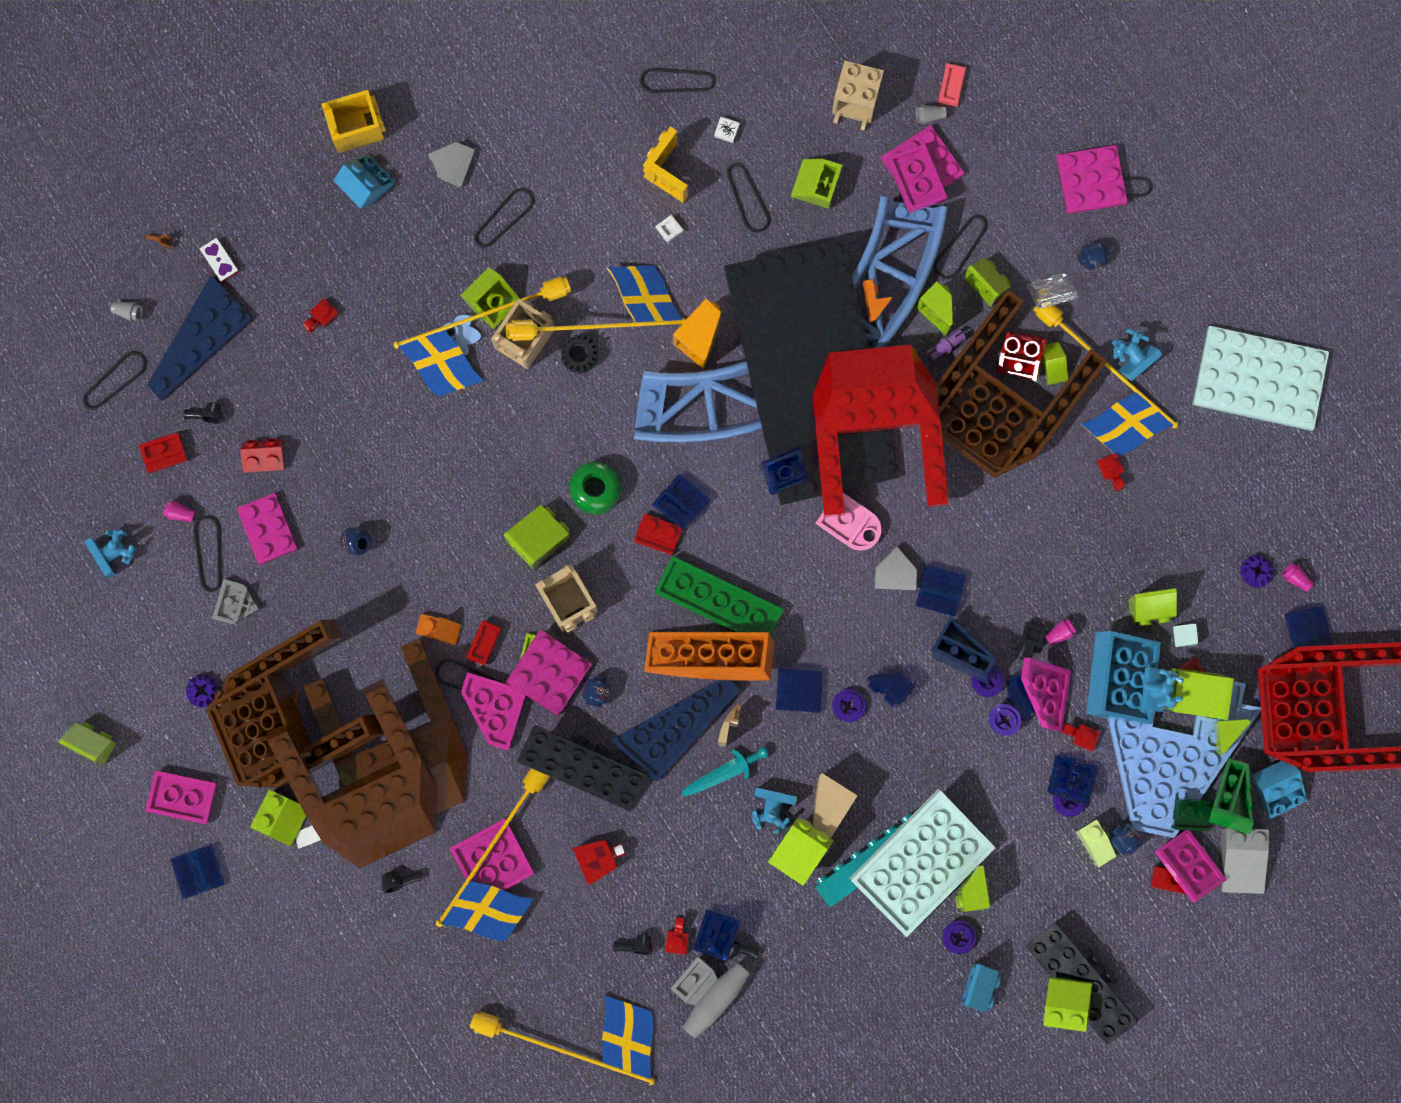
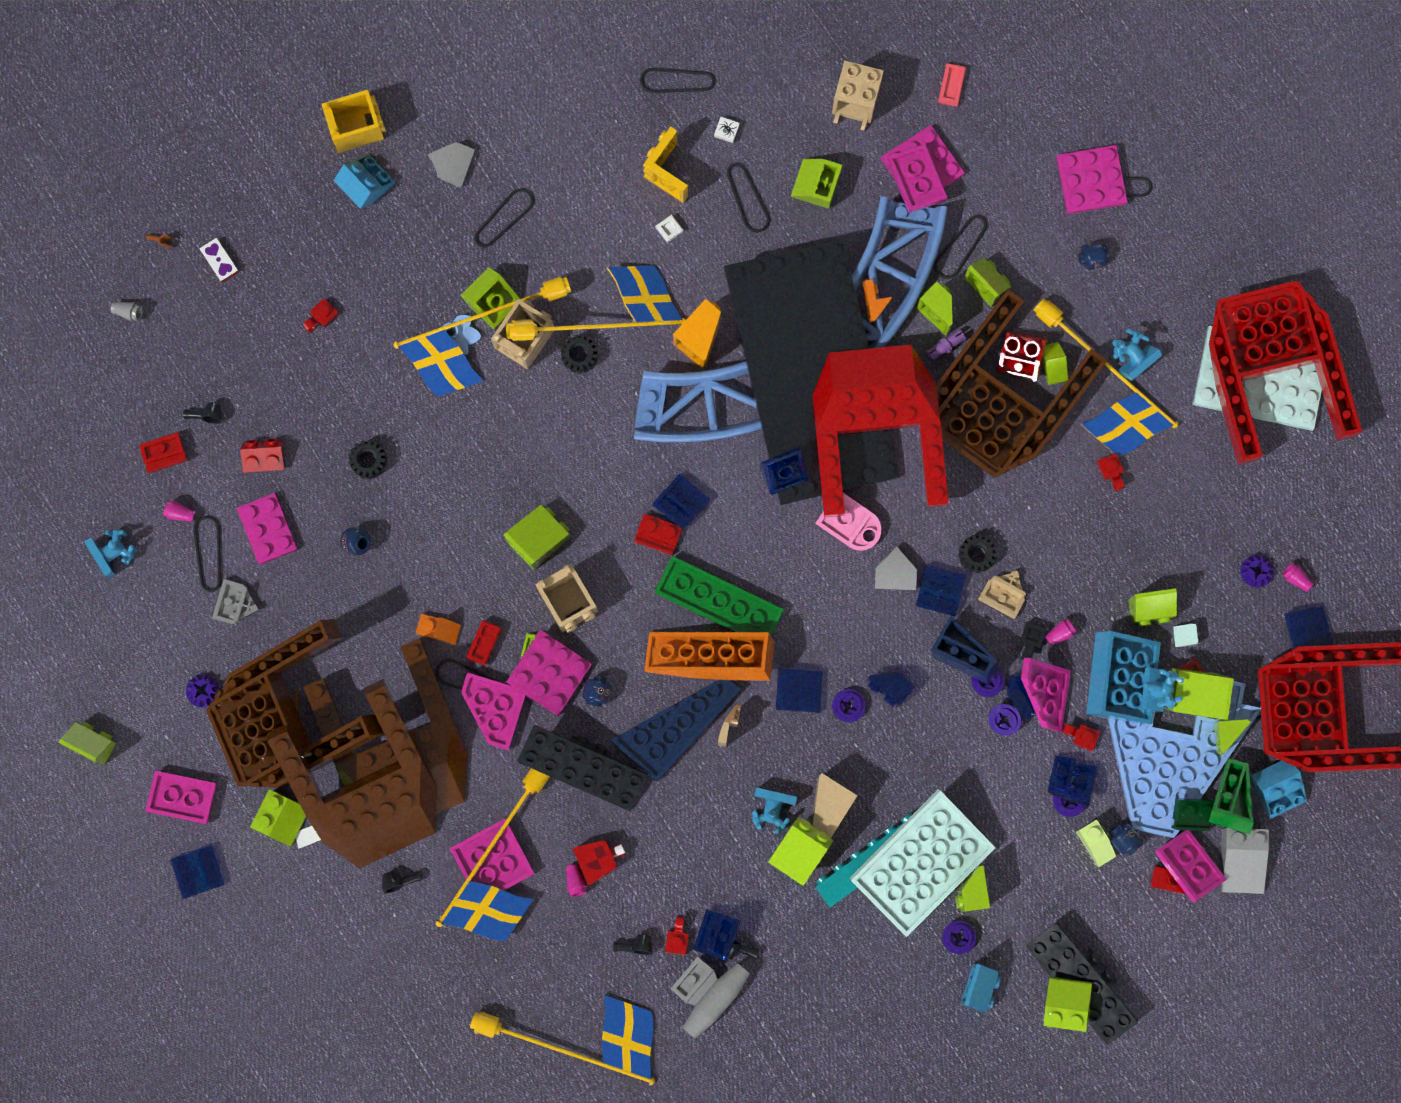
(120, 388): black piece -> none
(207, 328): dark blue wing -> none
(376, 468): none -> black tyre
(575, 882): none -> dark pink cone
(603, 502): green piece -> none
(728, 770): teal sword -> none
(927, 113): light grey cone -> none
(968, 562): none -> black tyre
(1004, 594): none -> tan slope
(1051, 291): clear plate -> none
(1271, 334): none -> red wedge

